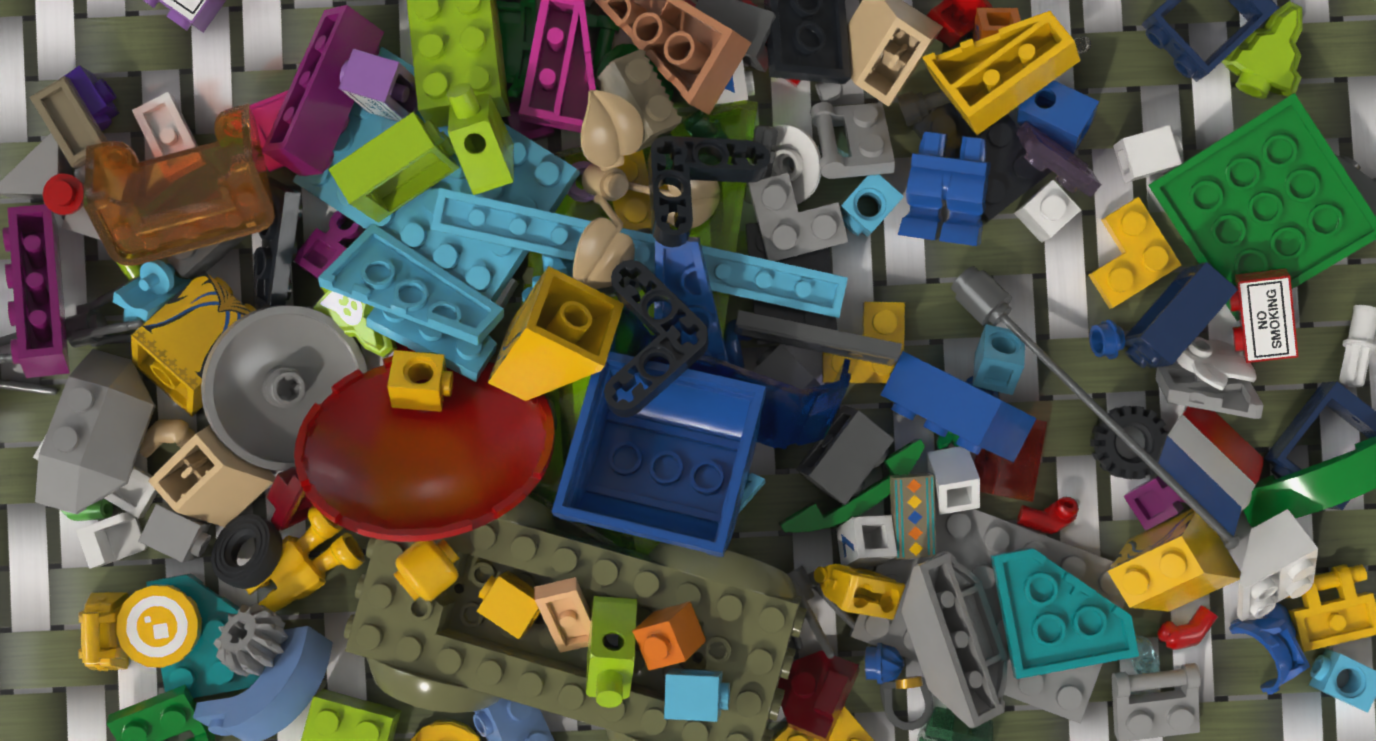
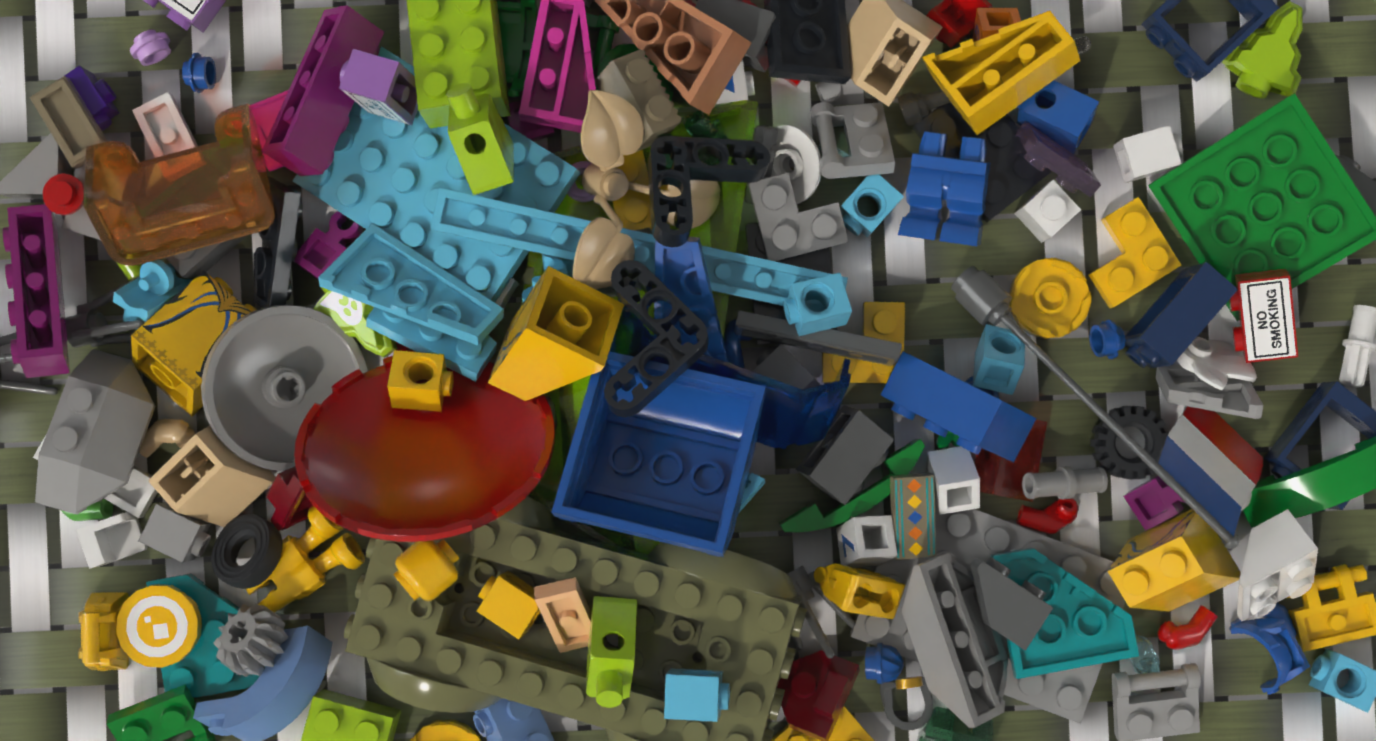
(150, 47): none -> lavender plate
(199, 73): none -> blue plate
(395, 167): lime window -> none
(669, 636): orange brick -> none
(827, 290): none -> medium azure brick
(1006, 606): none -> dark grey slope
(1049, 298): none -> yellow tile
(1065, 482): none -> light grey pin

